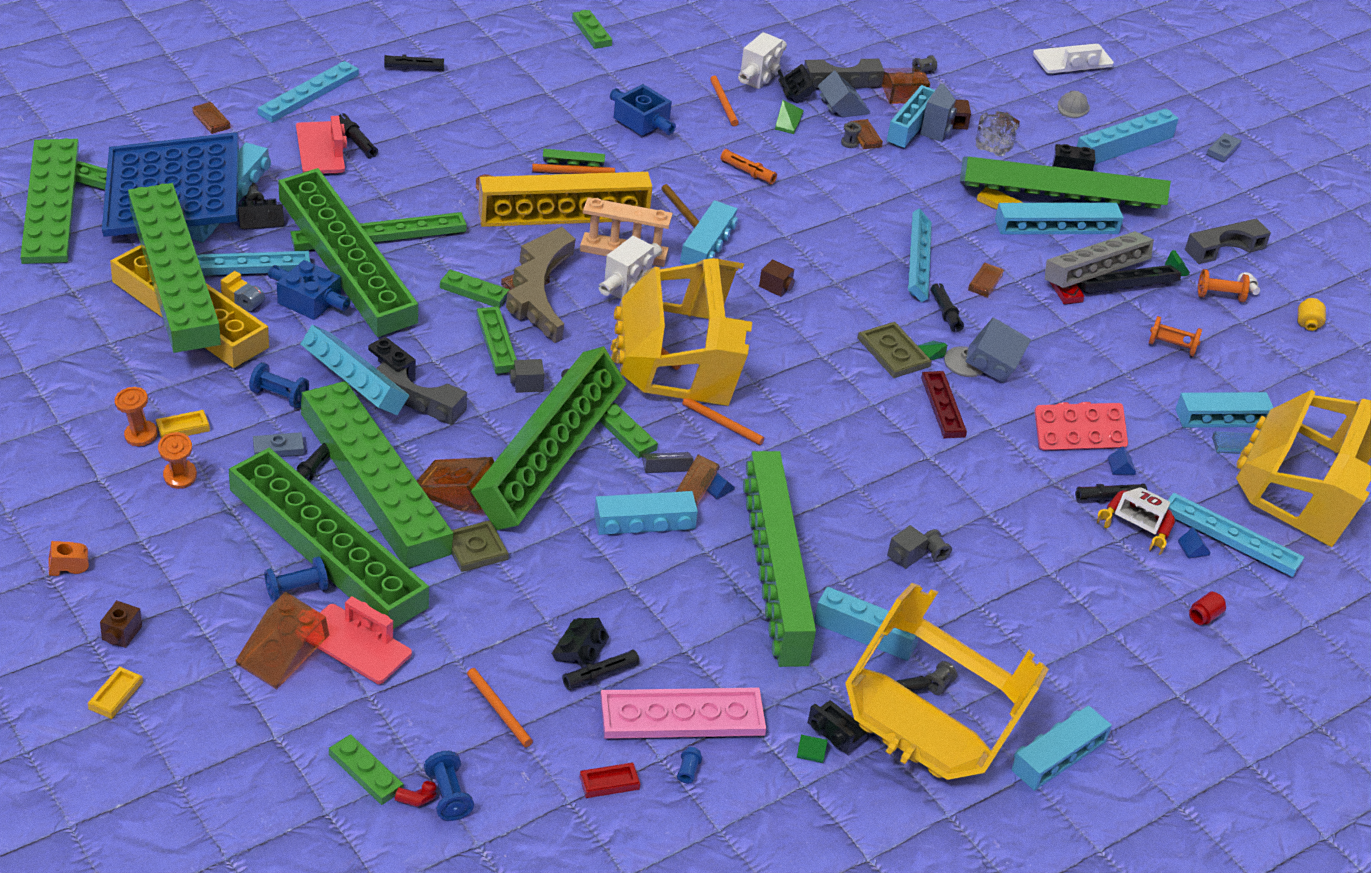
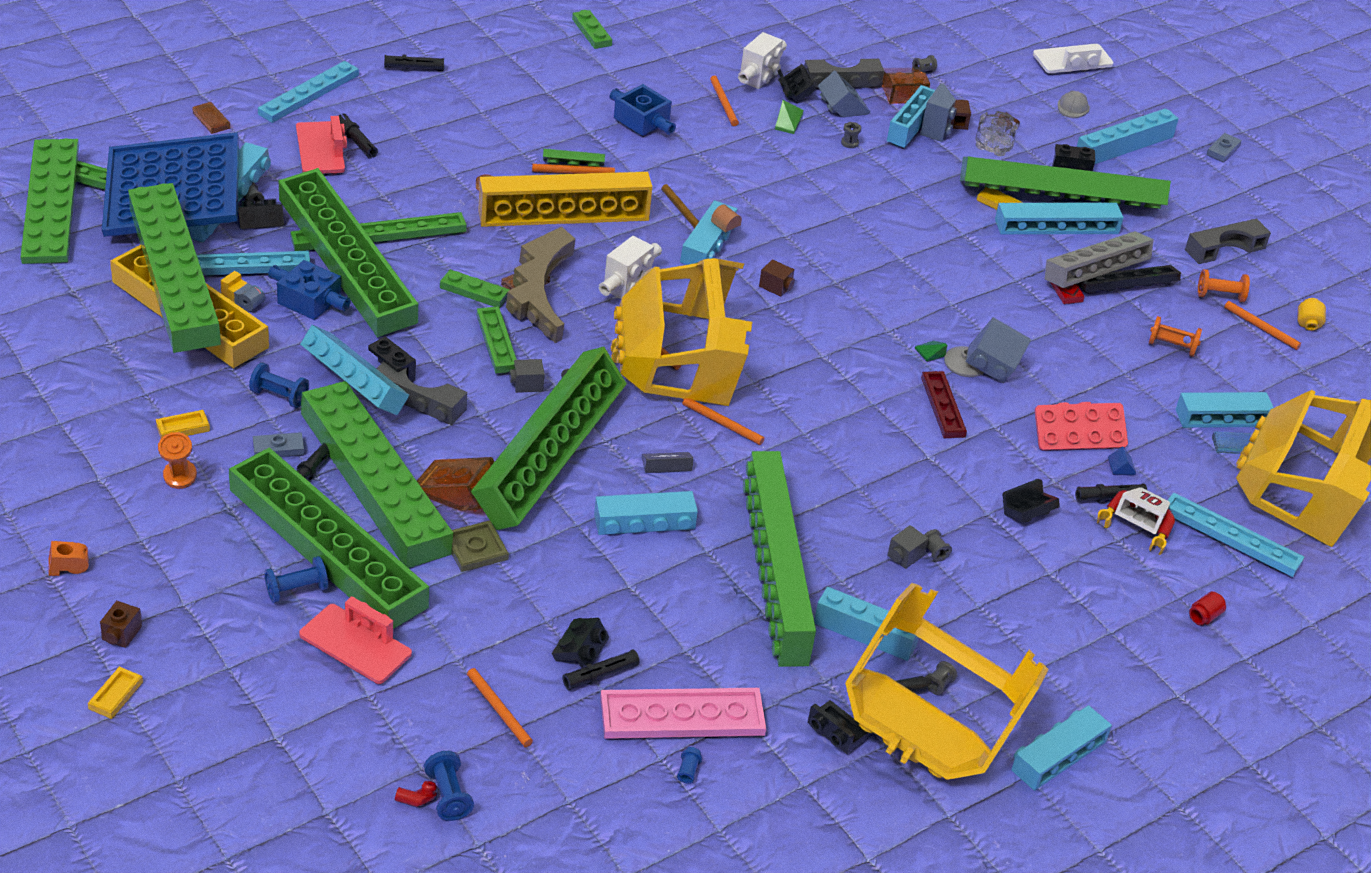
(132, 402): orange hose -> none
(283, 640): clear orange slope -> none
(365, 769): bright green plate -> none
(603, 245): light nougat fence -> none
(609, 780): red tile -> none
(628, 431): bright green plate -> none
(699, 477): clear orange tile -> none
(719, 486): blue slope -> none
(726, 218): none -> nougat brick
(756, 170): orange pin -> none
(812, 748): green slope -> none
(868, 136): clear orange tile -> none
(894, 349): olive tile -> none
(920, 256): medium azure plate -> none
(949, 312): black pin -> none
(985, 280): clear orange tile -> none
(1028, 501): none -> black bracket
(1176, 261): green slope -> none
(1193, 544): blue slope -> none
(1253, 283): white cylinder -> none
(1263, 325): none -> orange bar

